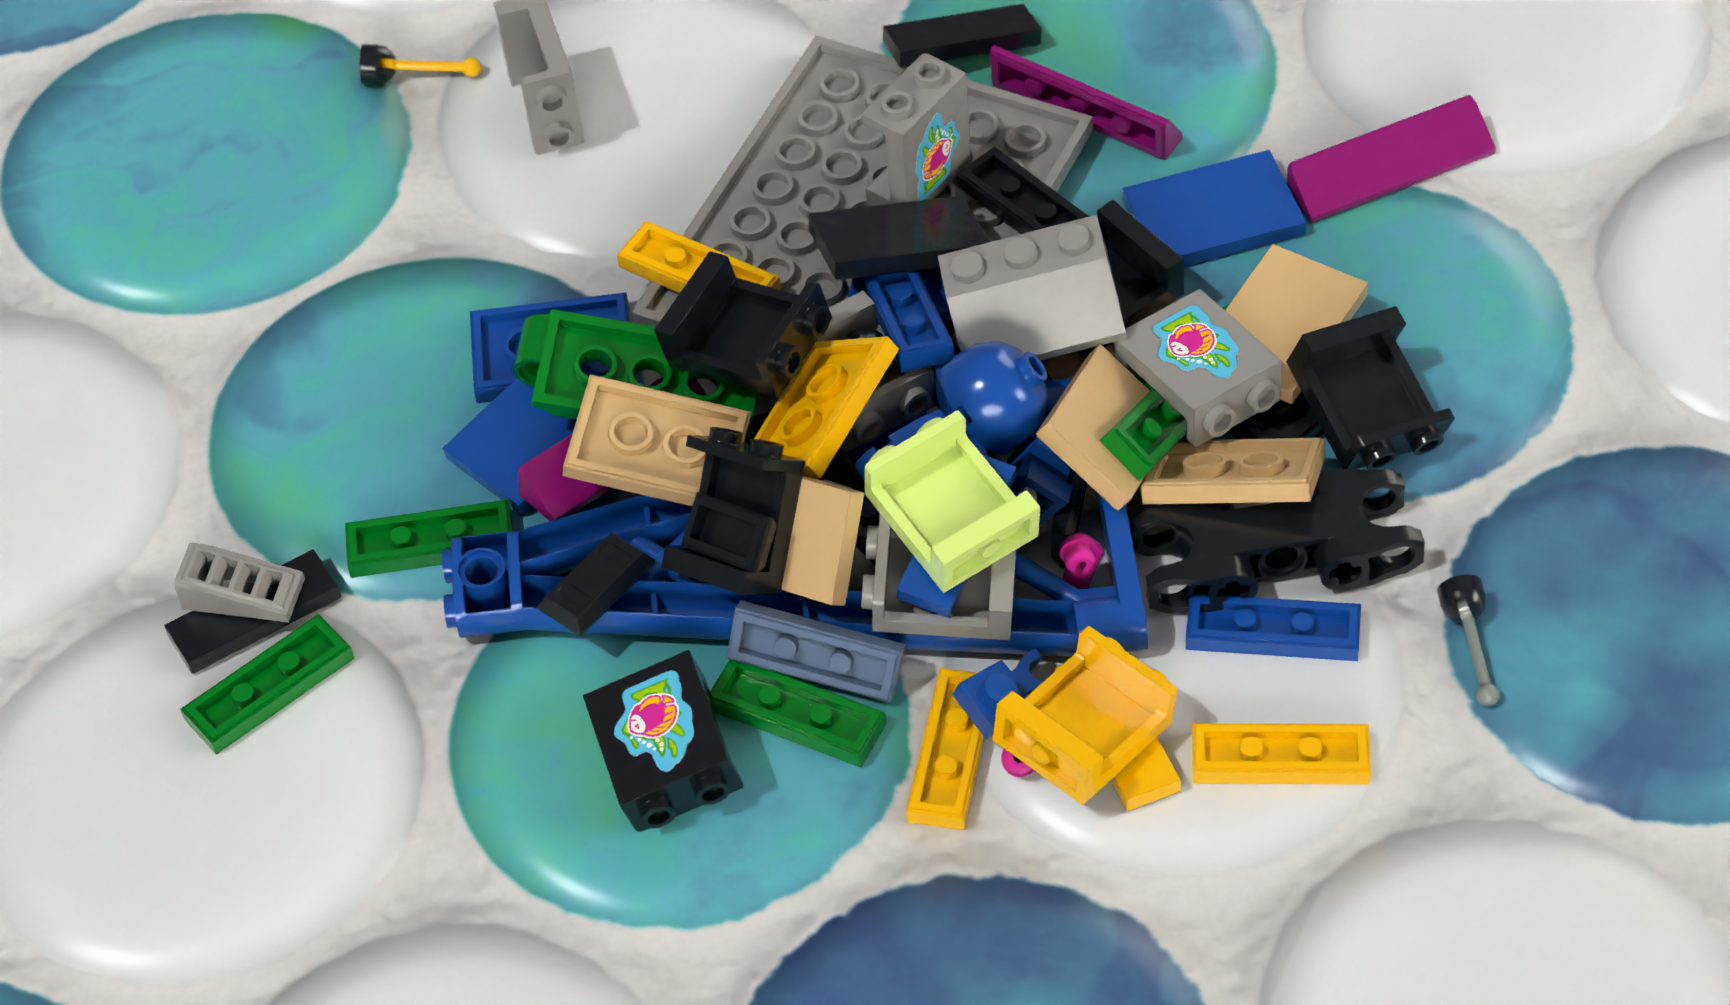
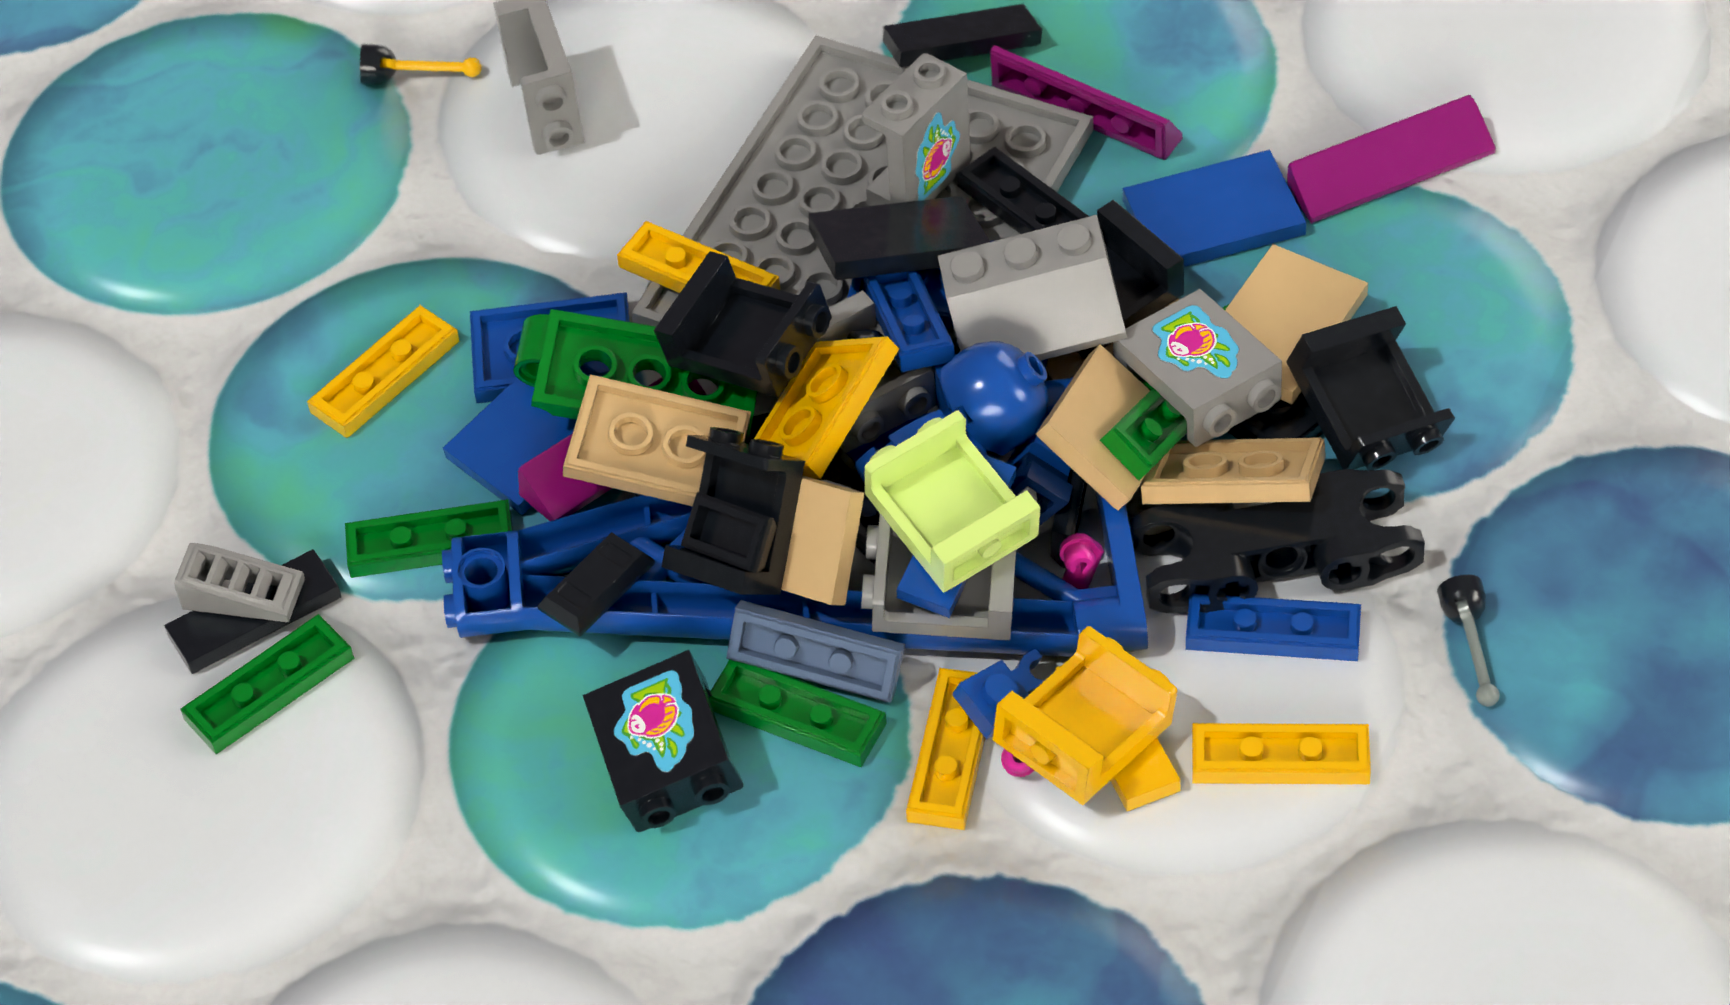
(383, 371): none -> yellow tile

